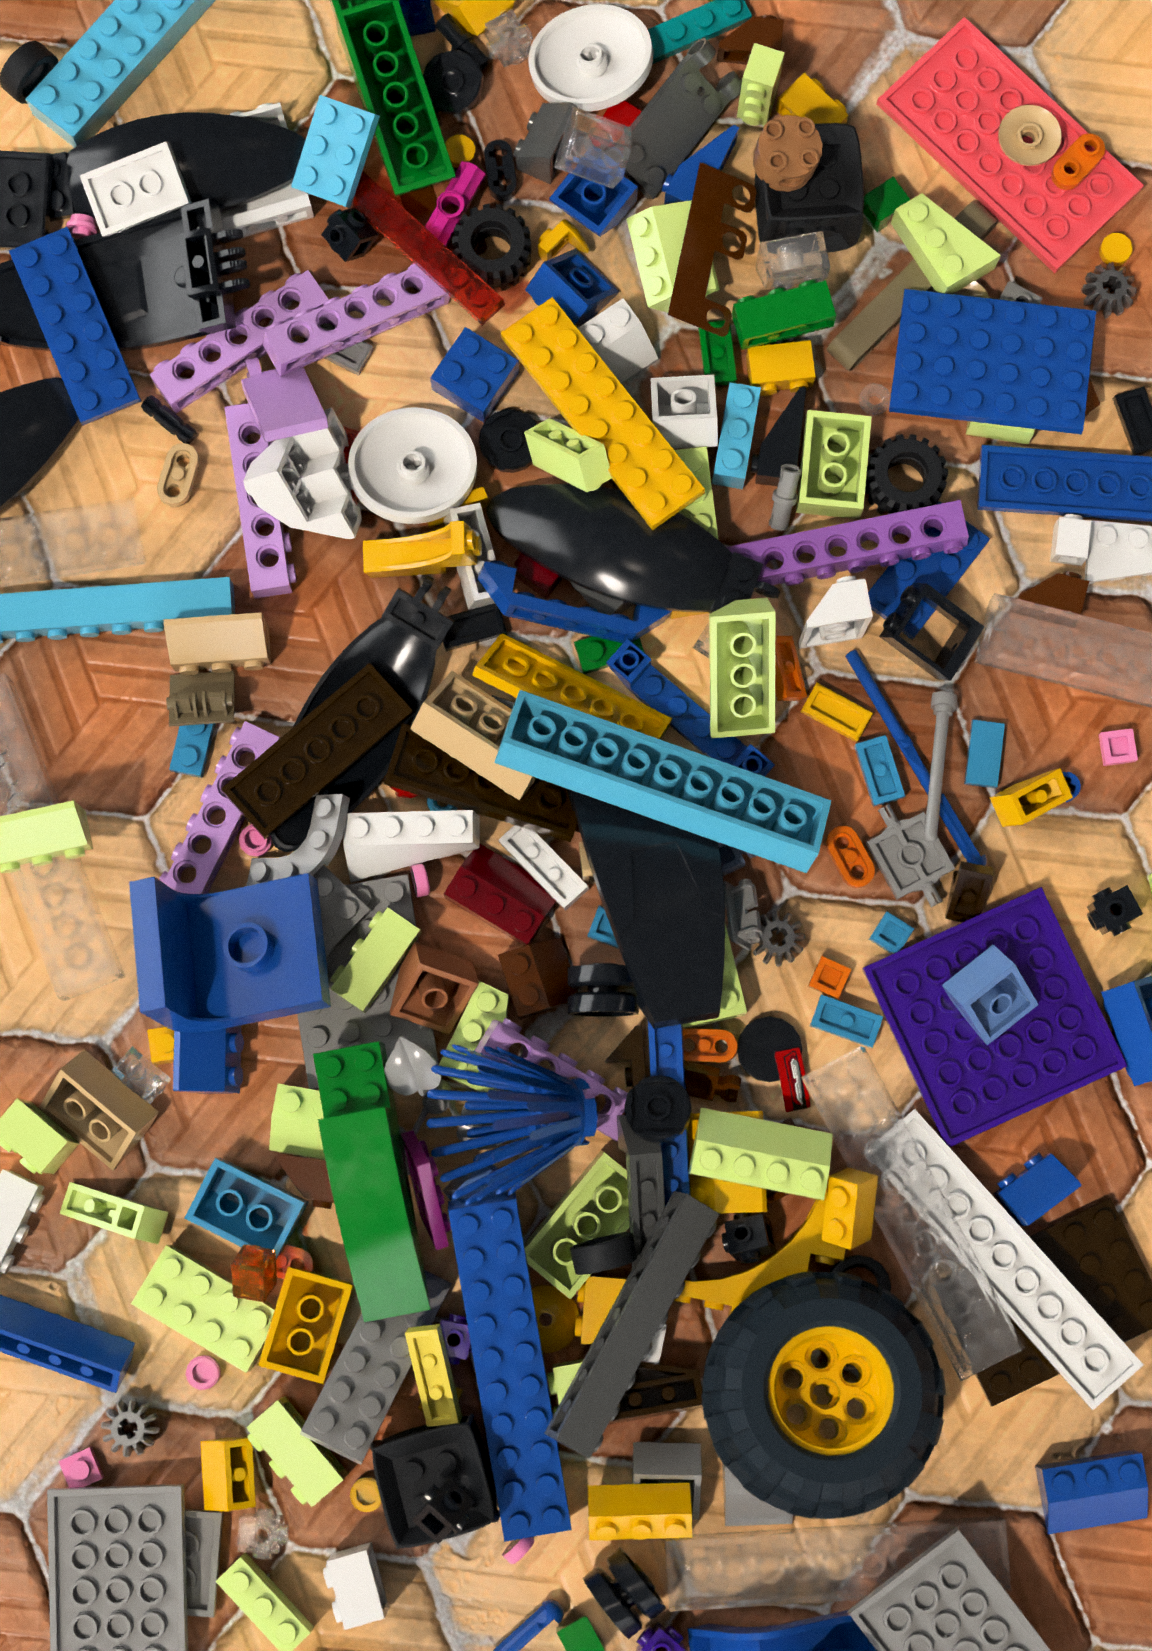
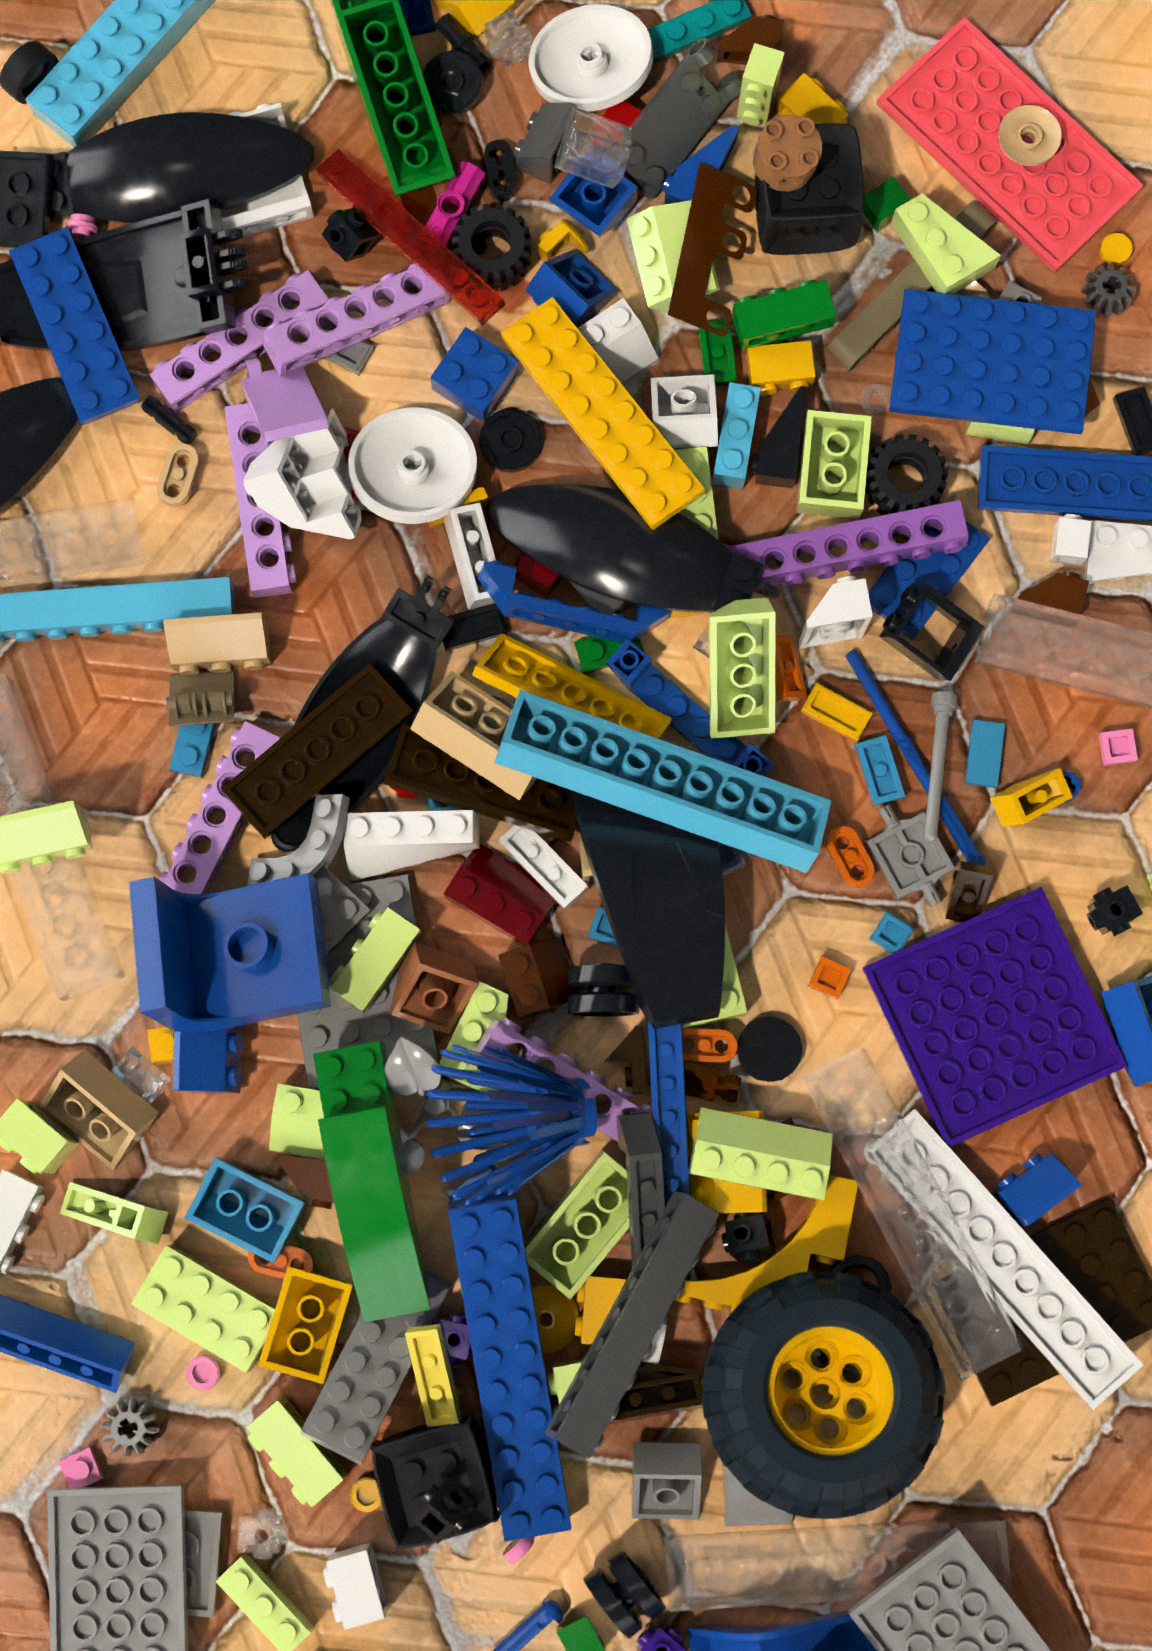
(135, 189): white plate -> none
(228, 1474): yellow brick -> none
(253, 843): bright pink plate -> none
(254, 1273): clear orange brick -> none
(335, 151): medium azure plate -> none
(420, 880): bright pink tile -> none
(422, 553): yellow arch -> none
(427, 1193): magenta plate -> none
(460, 149): yellow tile -> none
(568, 455): yellowish green brick -> none
(603, 1253): black tyre -> none
(639, 1511): yellow slope -> none
(658, 1109): black tile -> none
(742, 926): light grey hinge -> none
(784, 497): light grey pin -> none
(788, 941): flat silver gear -> none
(790, 1071): sticker -> none
(792, 260): clear slope -> none
(846, 1021): dark azure plate -> none
(849, 1208): yellow brick -> none
(990, 994): medium blue slope -> none
(1079, 160): orange plate -> none
(1093, 1491): blue slope -> none

